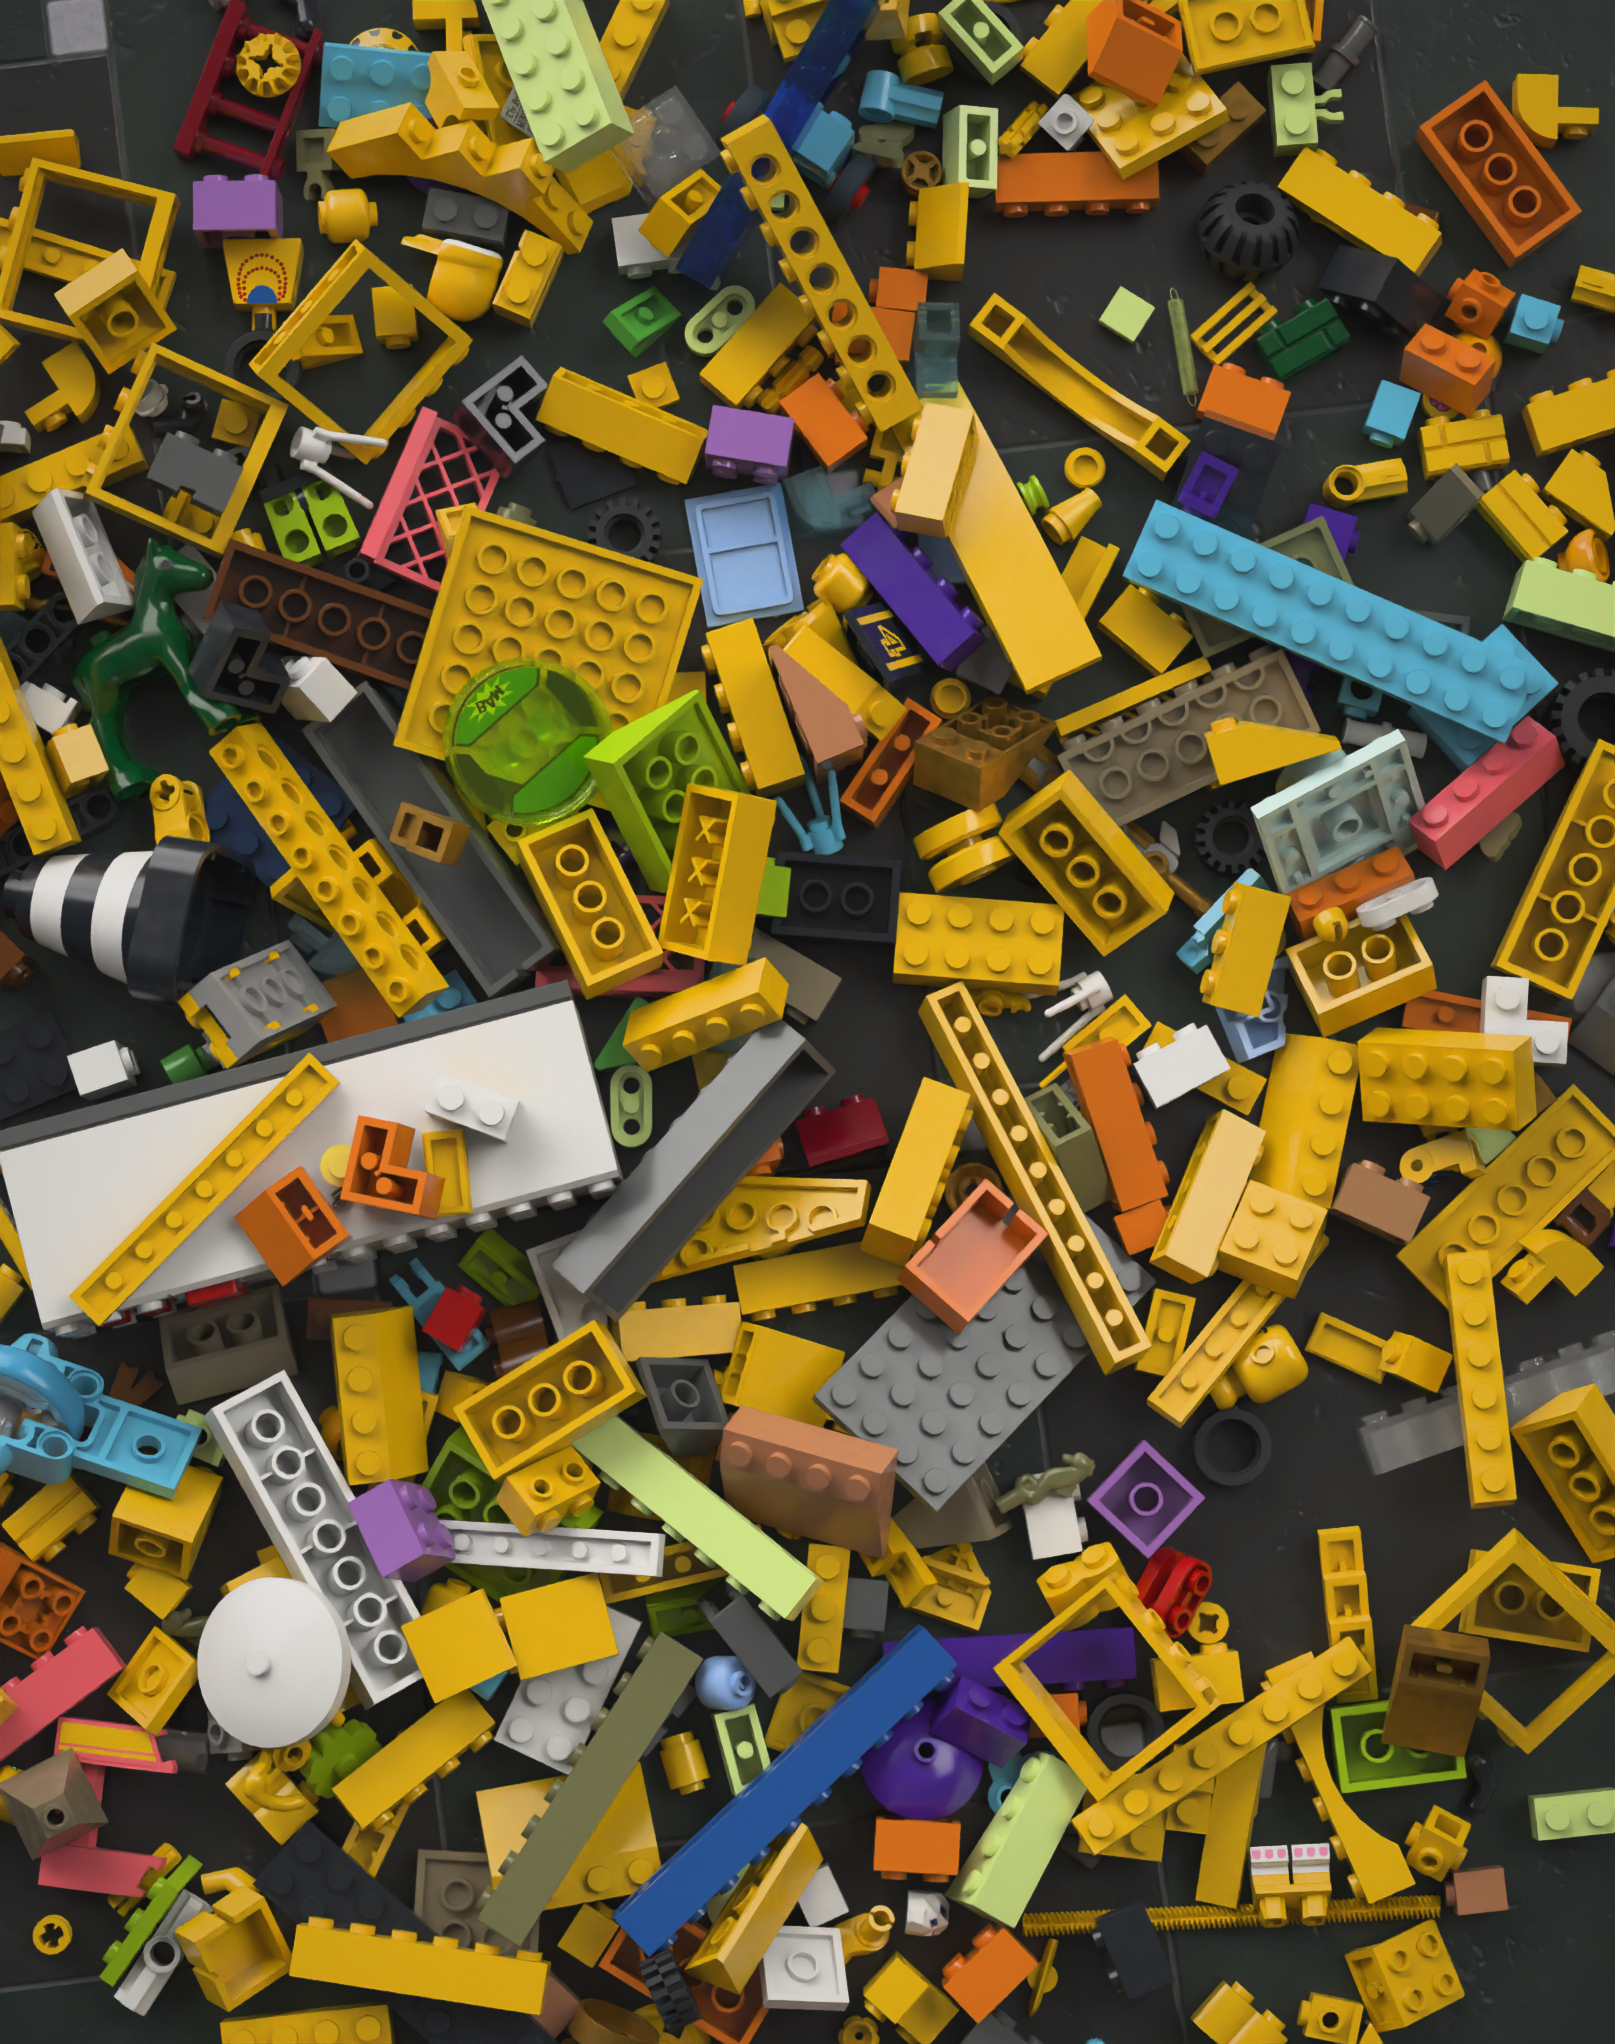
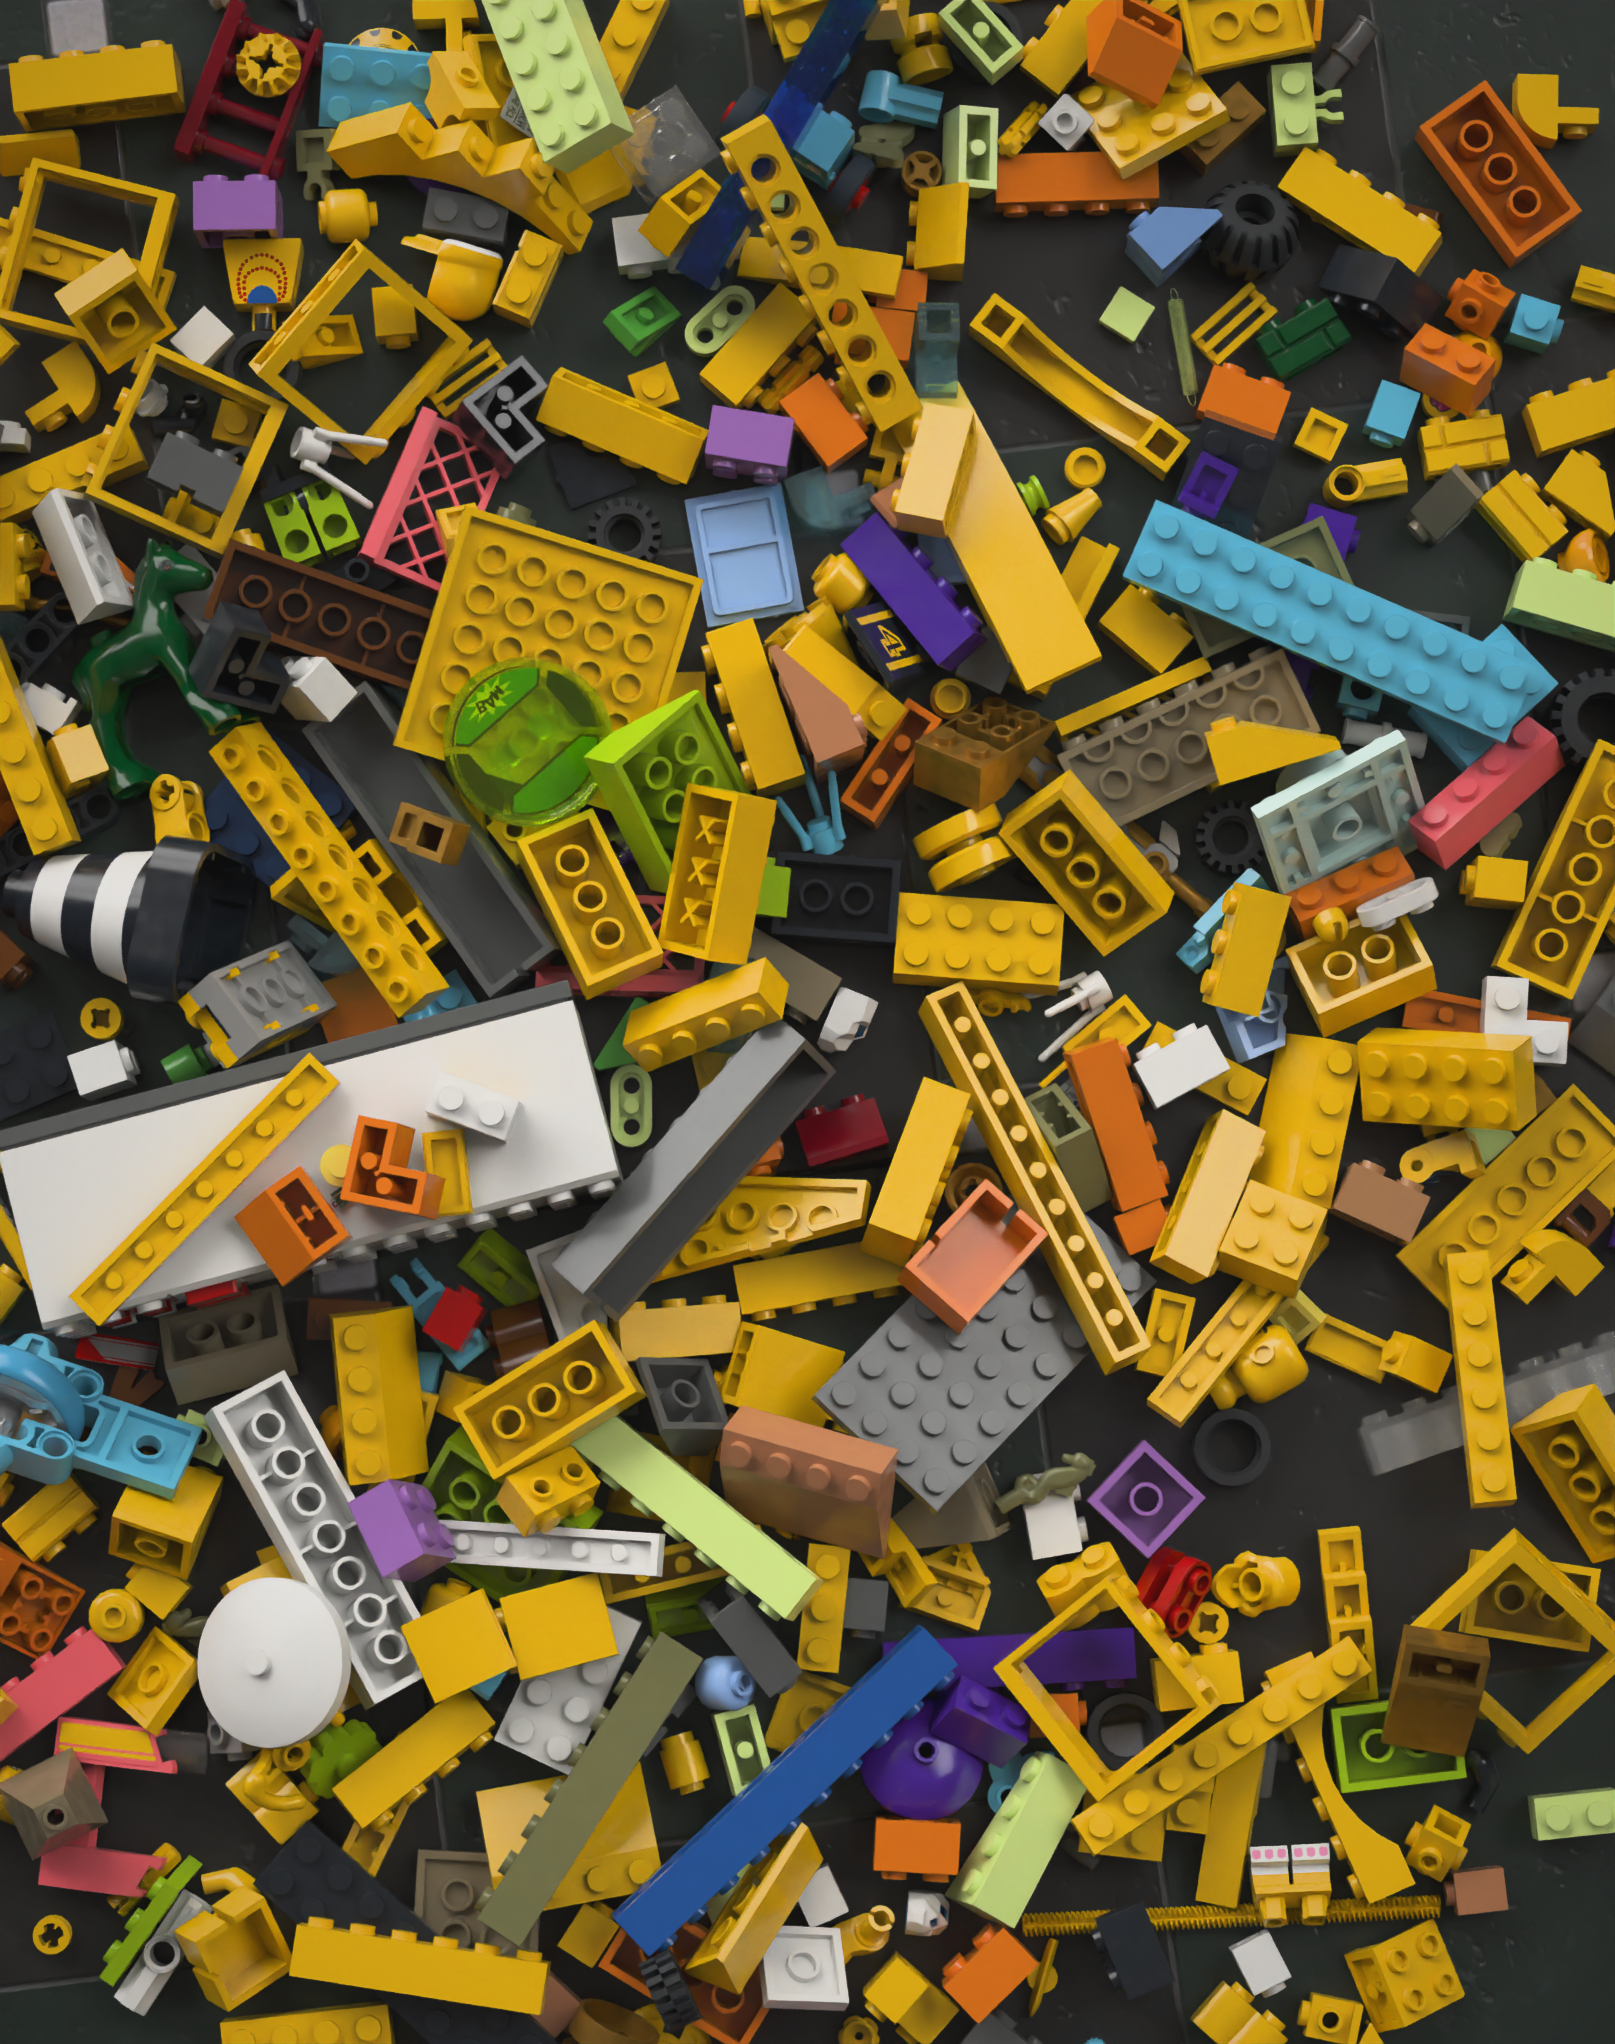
(97, 86): none -> yellow brick
(107, 1025): none -> yellow wheel
(116, 1616): none -> yellow head
(118, 1351): none -> sticker
(203, 339): none -> white brick
(476, 352): none -> yellow tile
(846, 1020): none -> white rock
(874, 271): none -> yellow slope
(1167, 239): none -> medium blue slope
(1256, 1583): none -> yellow head
(1260, 1963): none -> white brick
(1298, 1316): none -> light yellow plate
(1320, 435): none -> yellow plate
(1494, 883): none -> yellow brick

